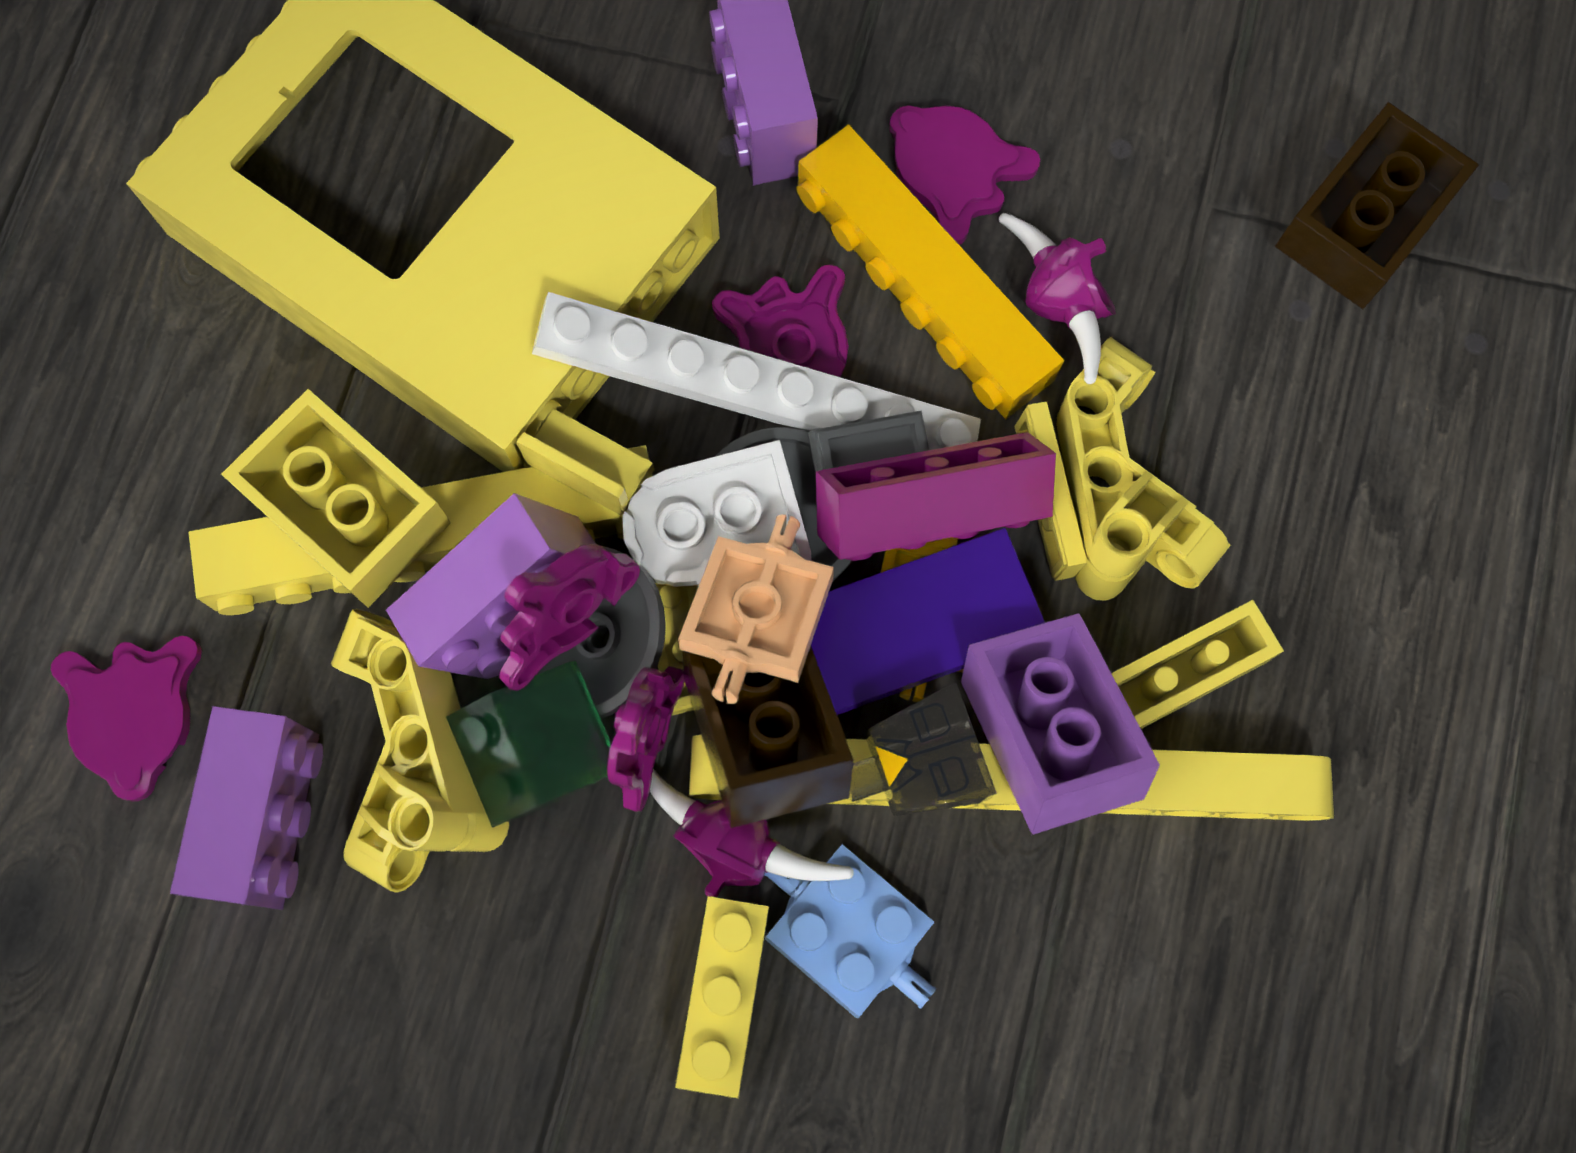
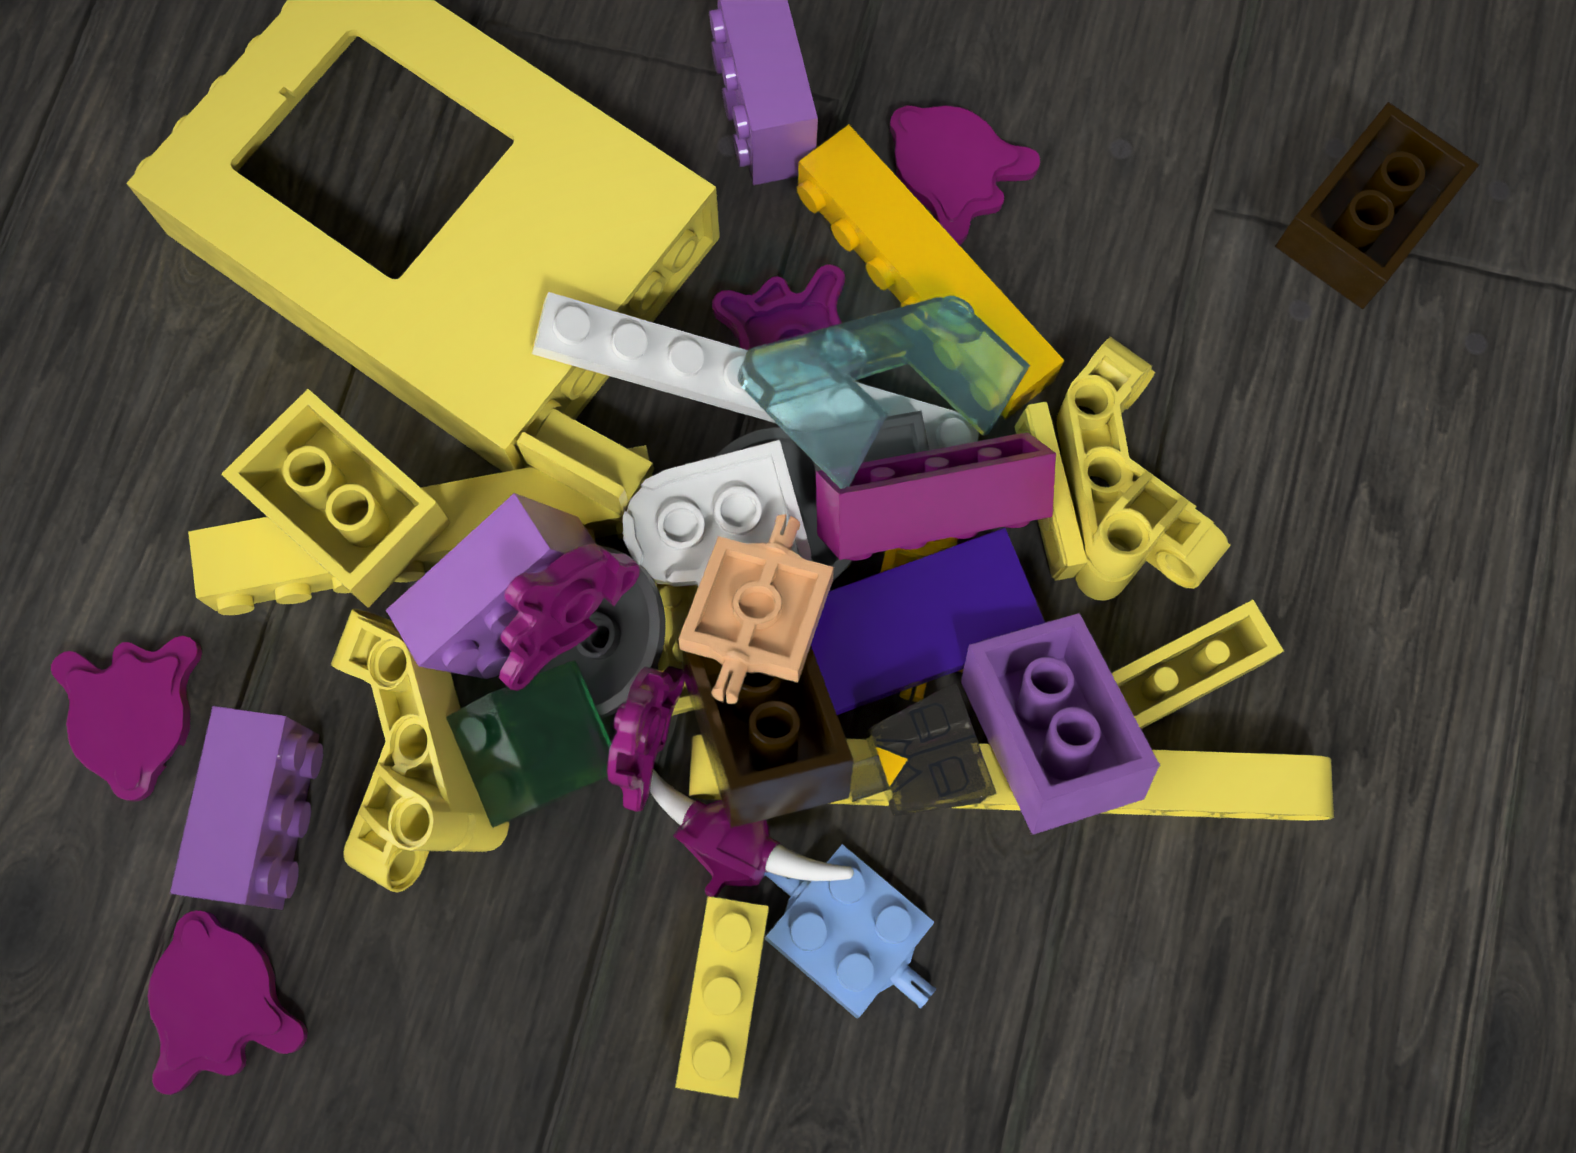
(211, 1000): none -> magenta tile
(812, 387): none -> clear light blue windscreen
(1066, 287): magenta helmet -> none

